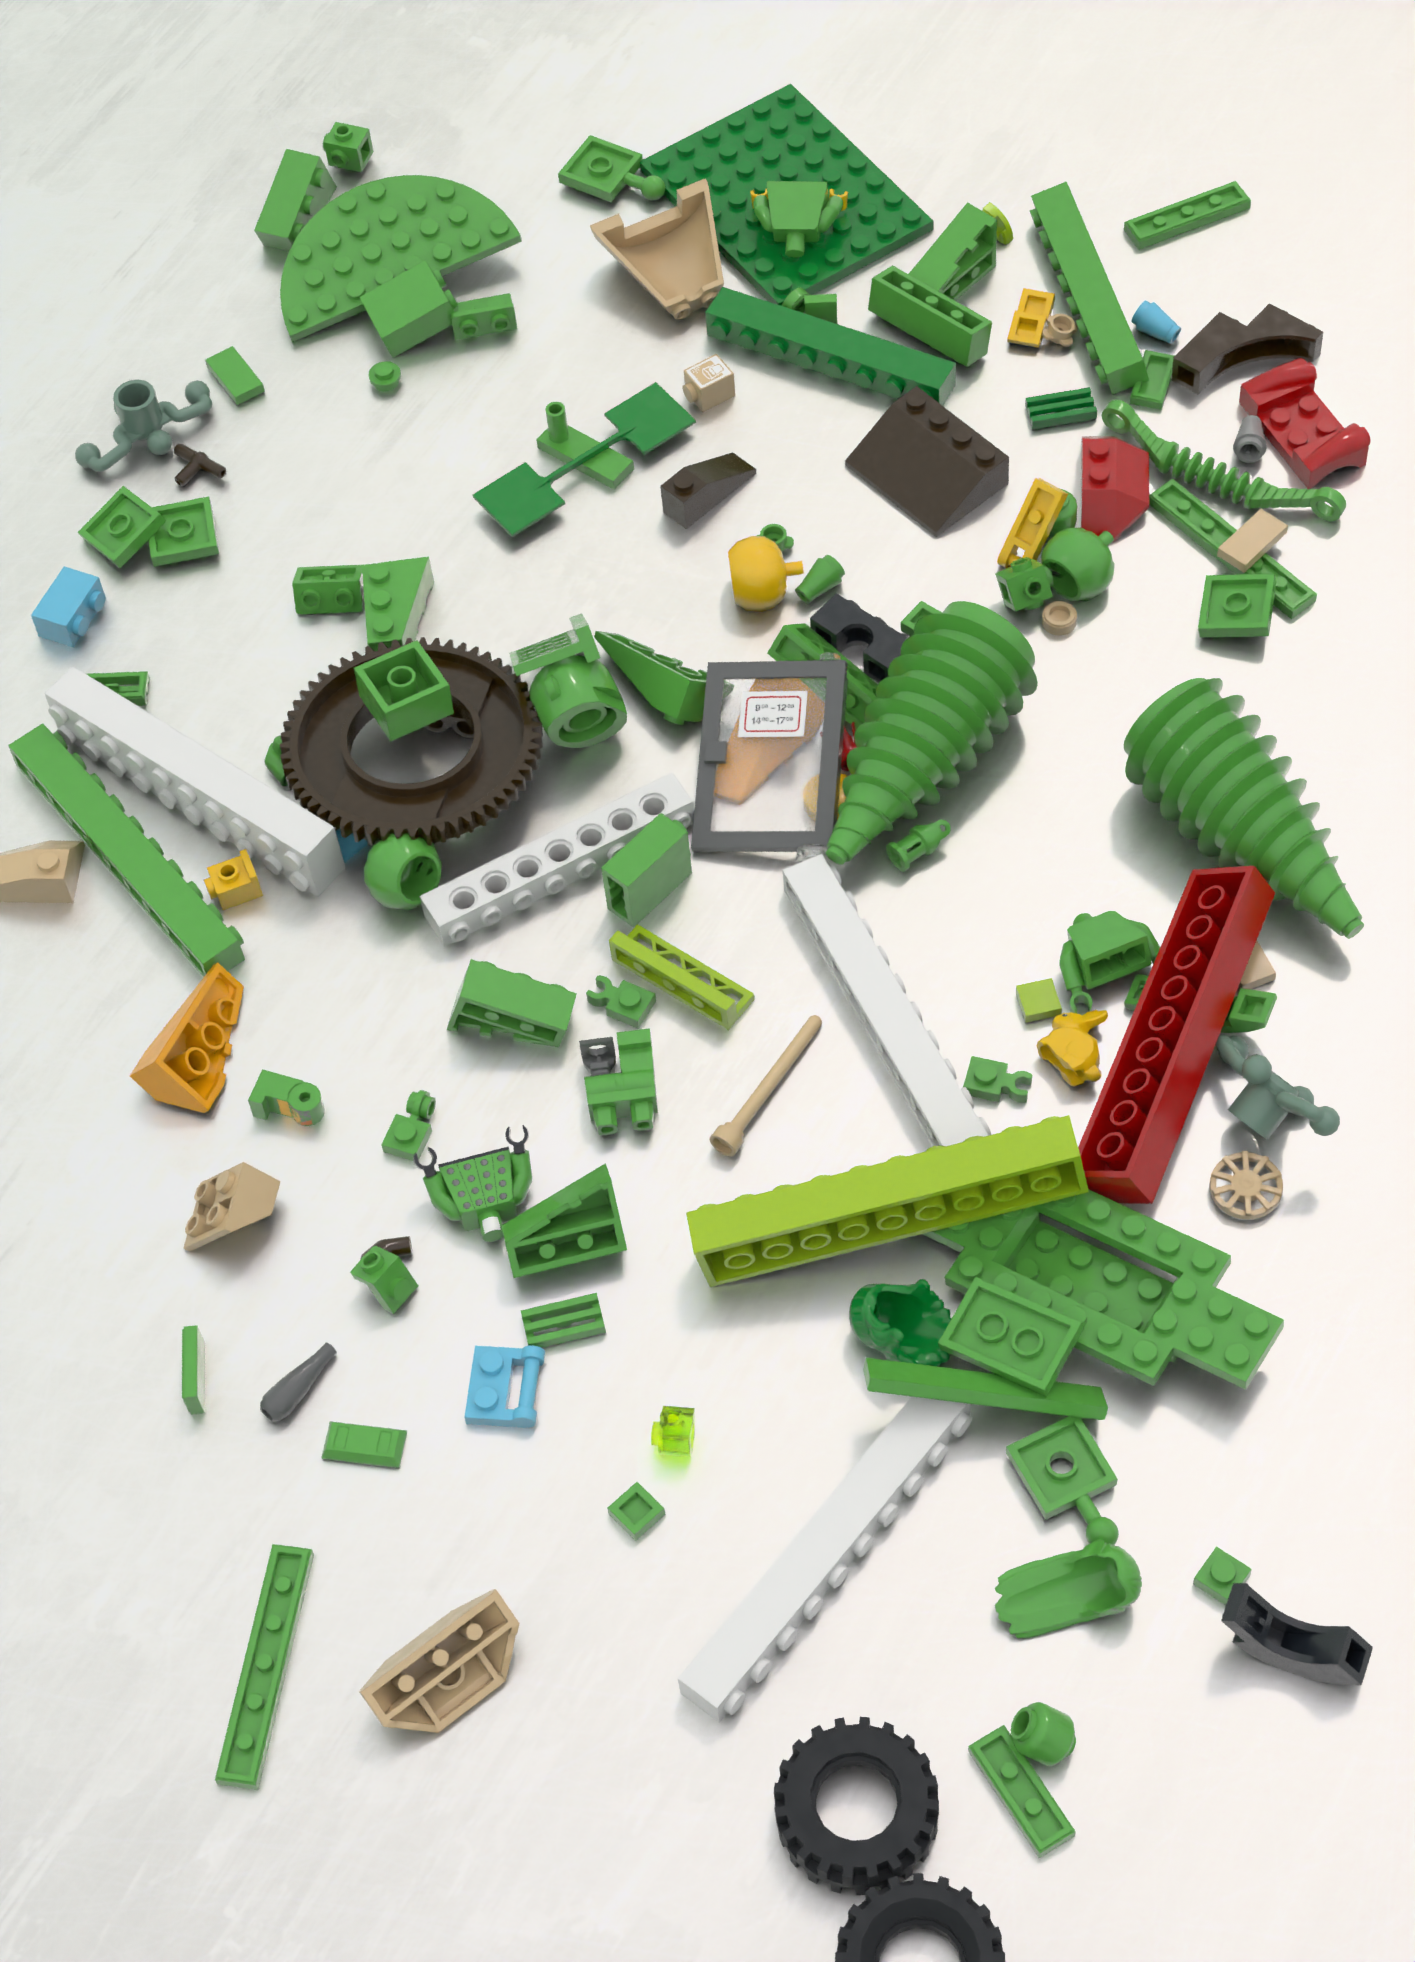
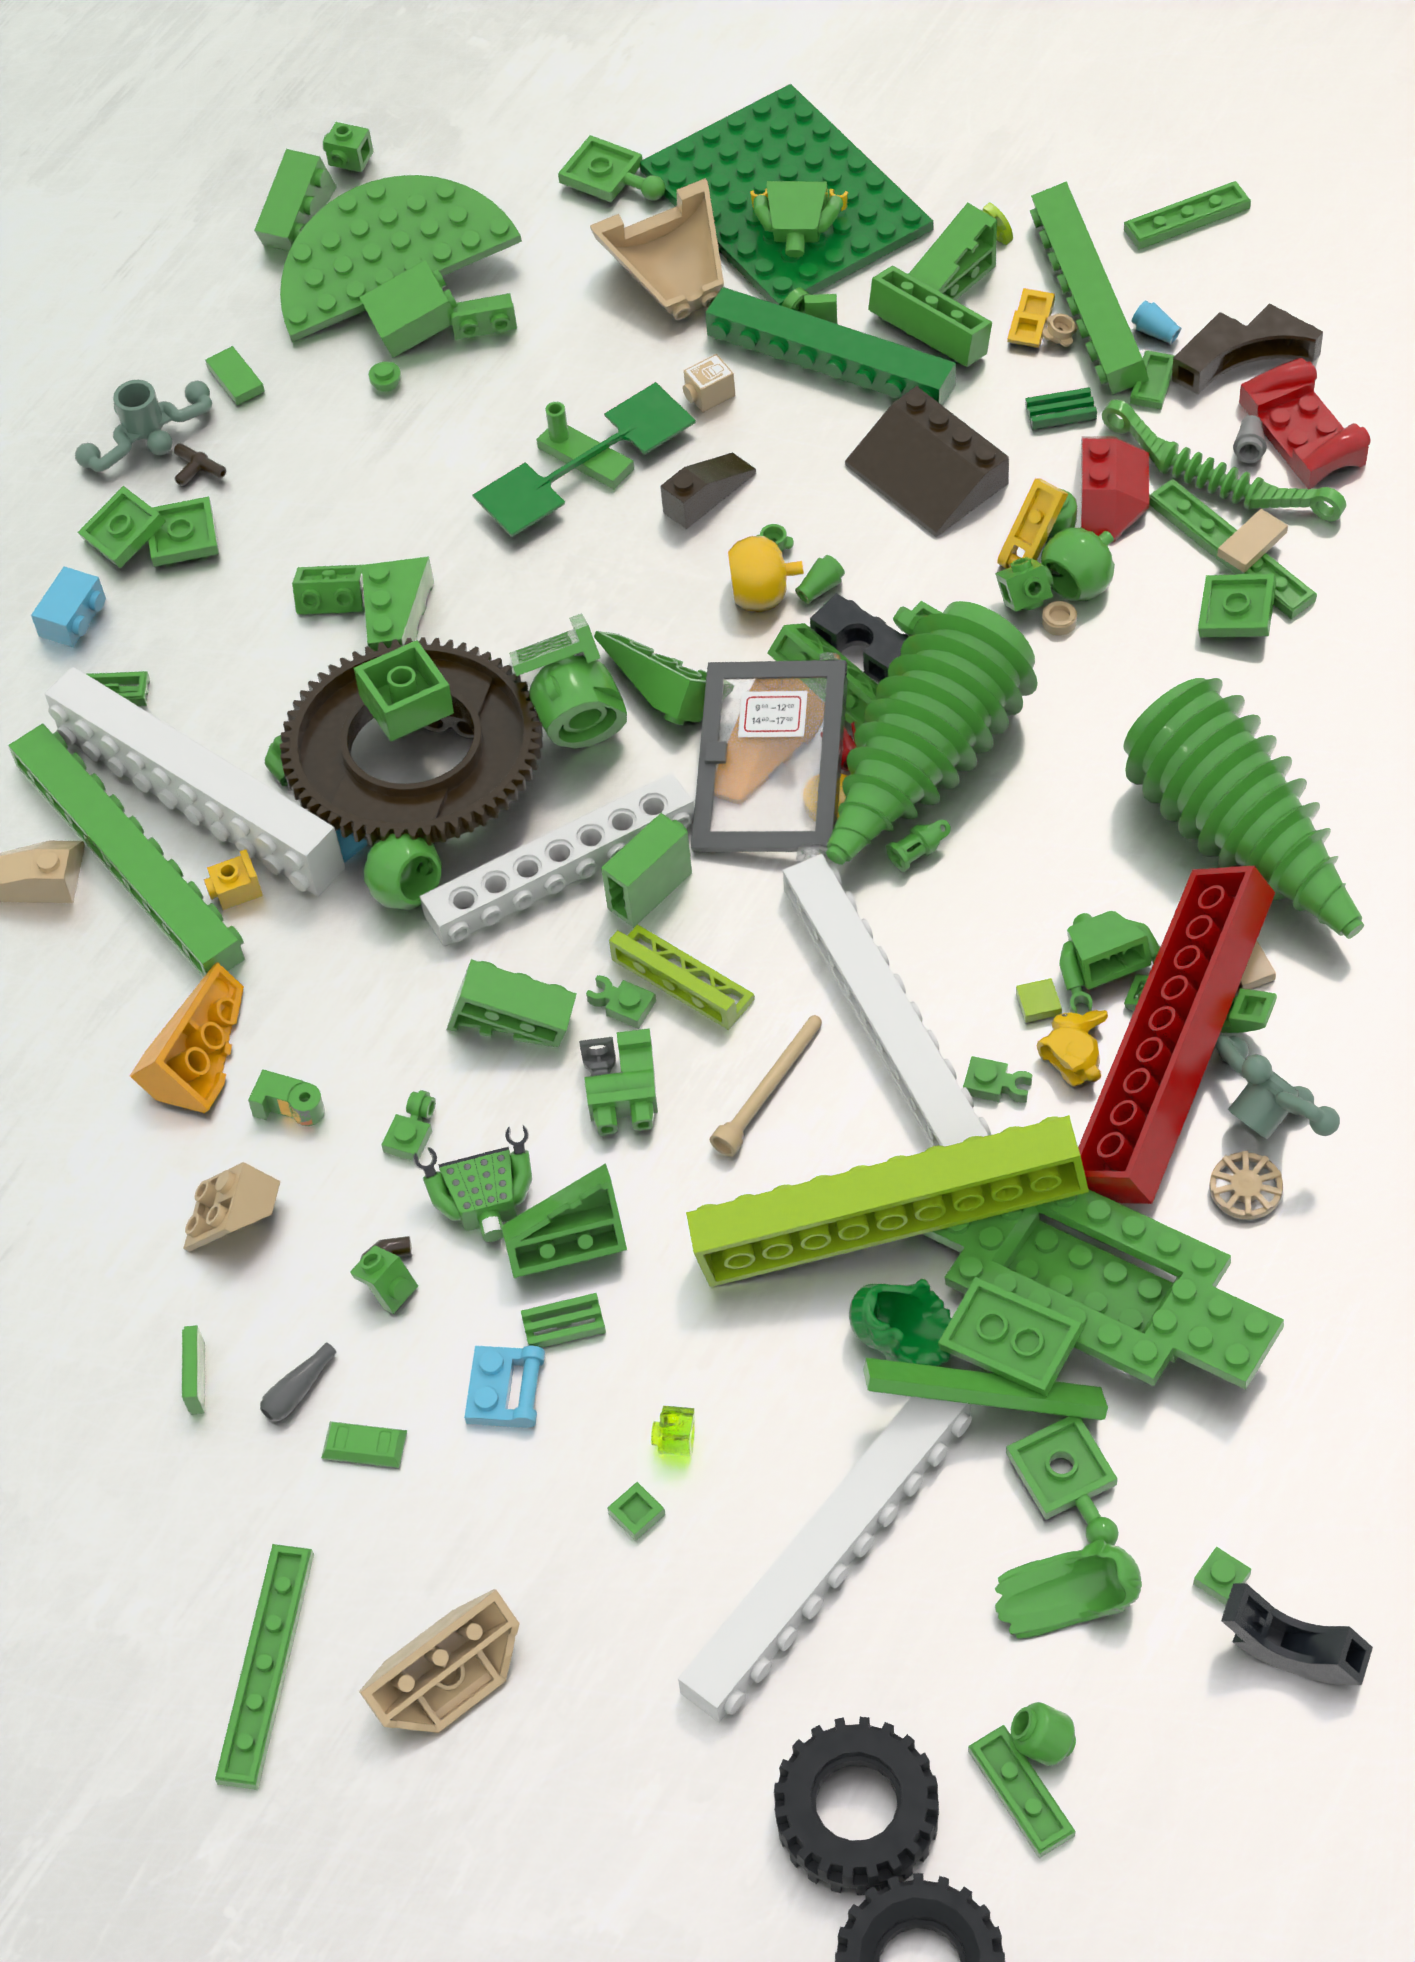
(906, 620): none -> bright green tile

